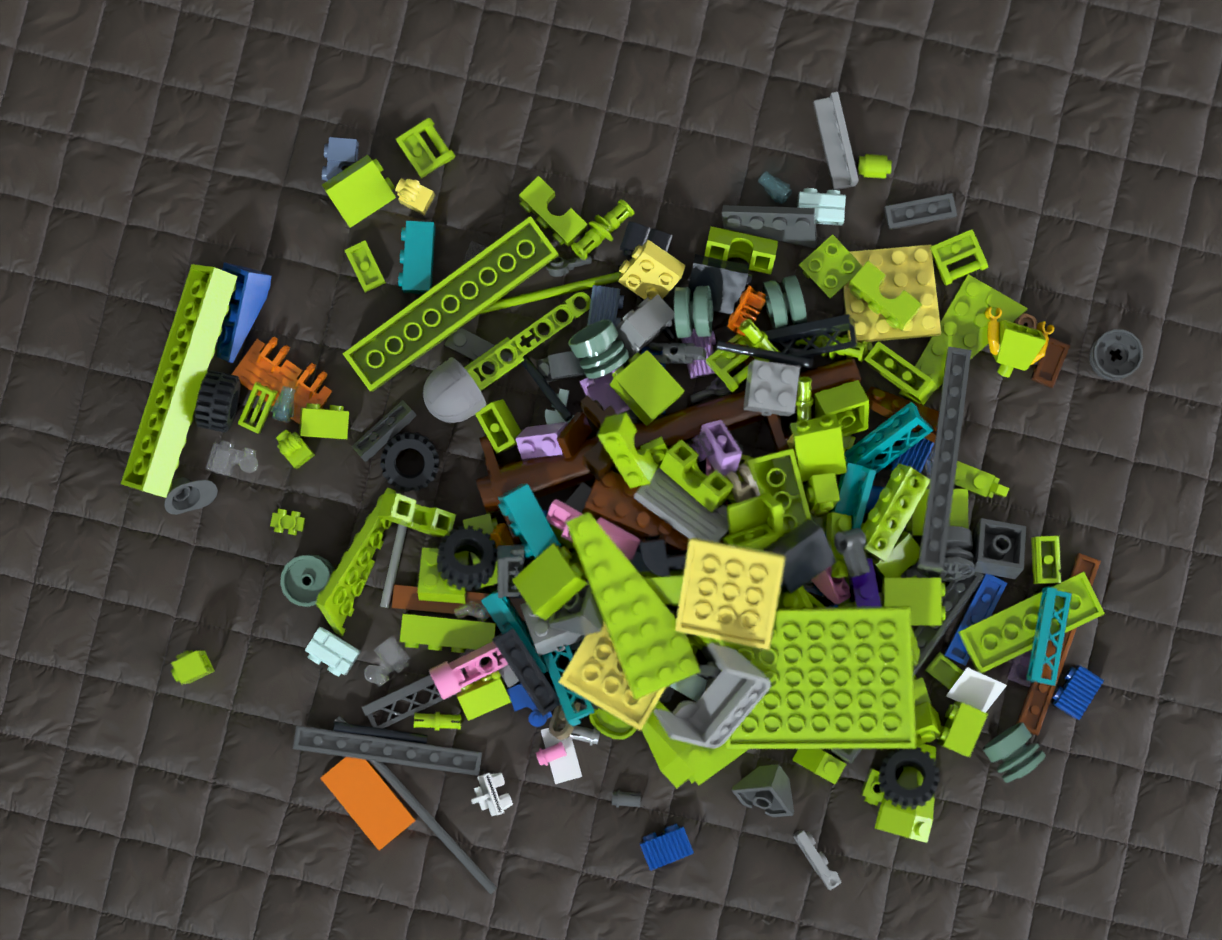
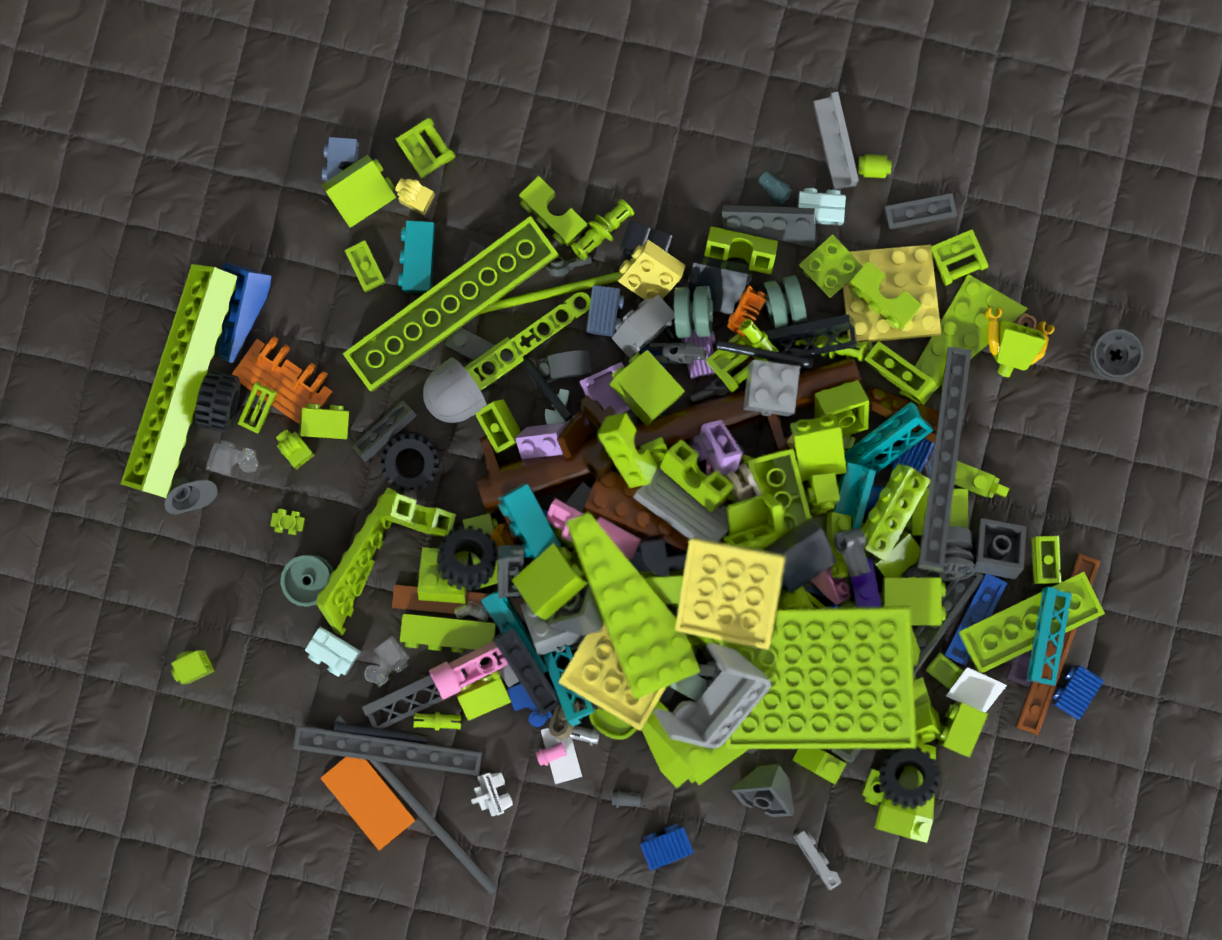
(284, 405): clear light blue cone -> none
(393, 566): light grey bar -> none
(599, 348): sand green wheel -> none
(804, 400): lime pin -> none
(1013, 751): sand green wheel -> none
(1051, 364): reddish brown tile -> none

